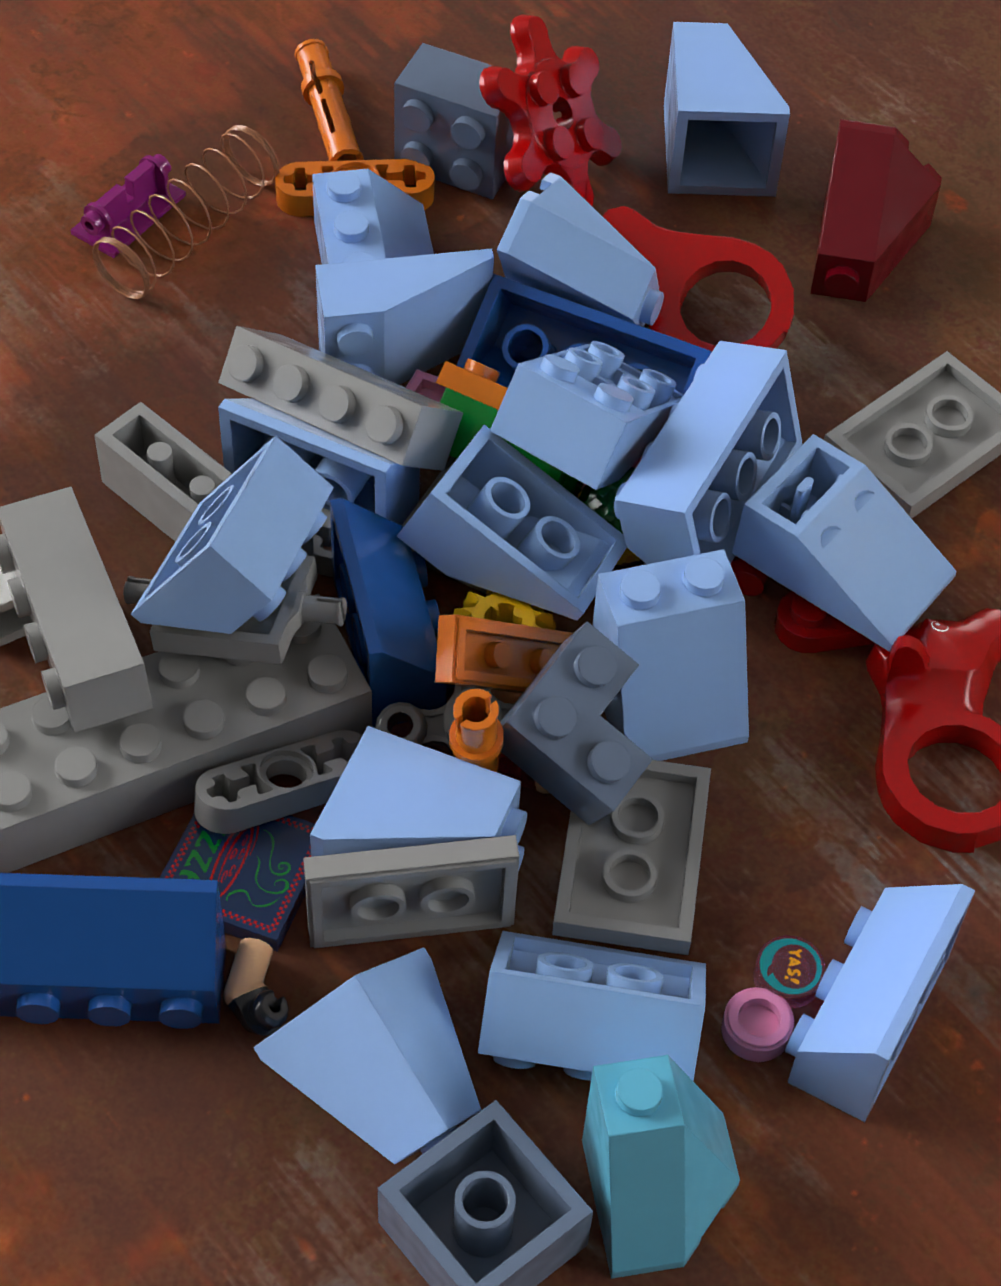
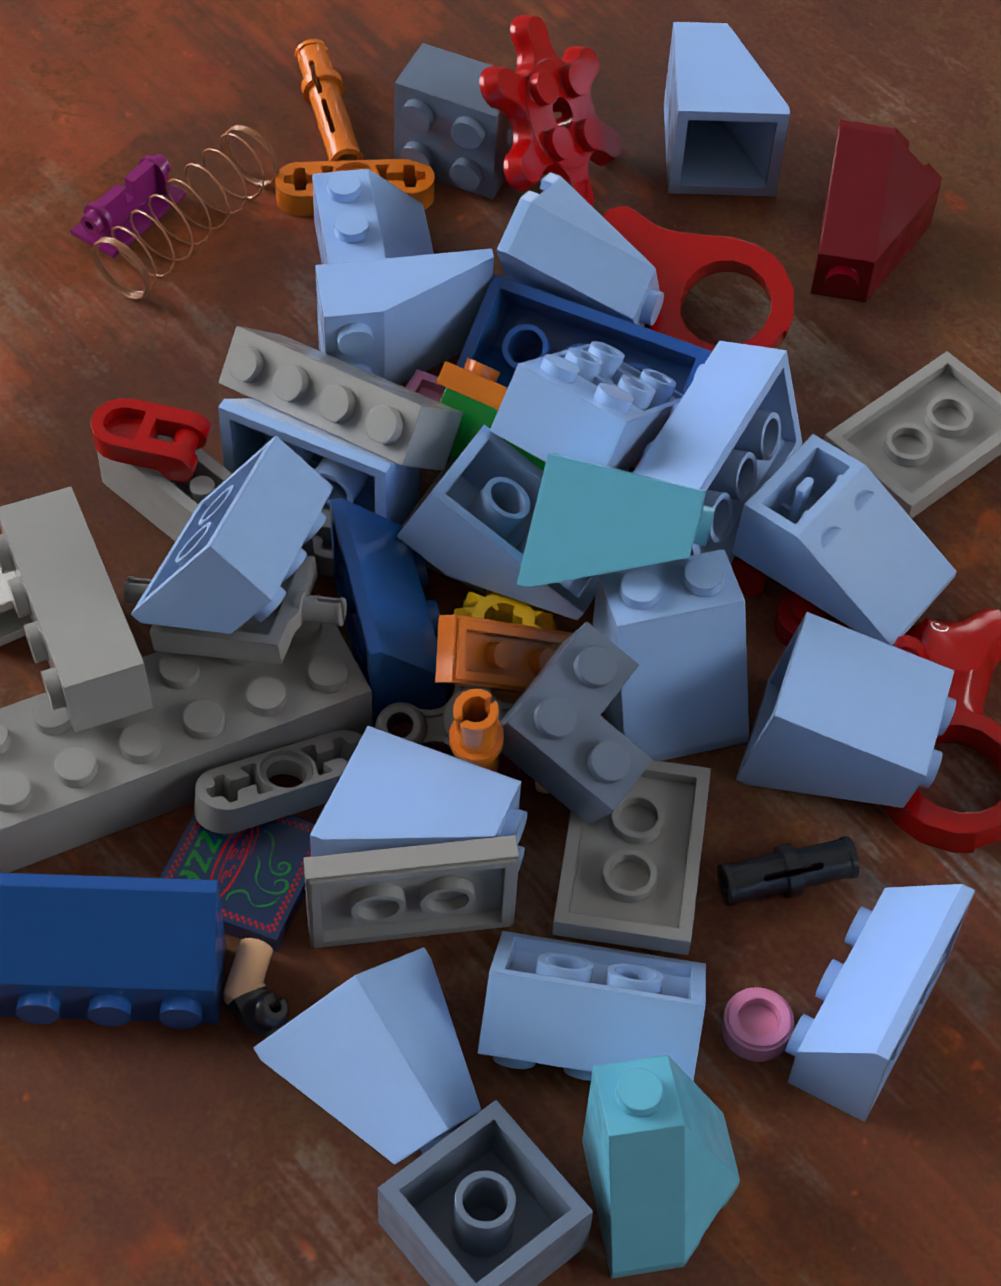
(129, 429): none -> red plate
(608, 521): none -> medium azure slope
(790, 969): clear pink tile -> none
(829, 863): none -> black pin
(848, 718): none -> light blue slope

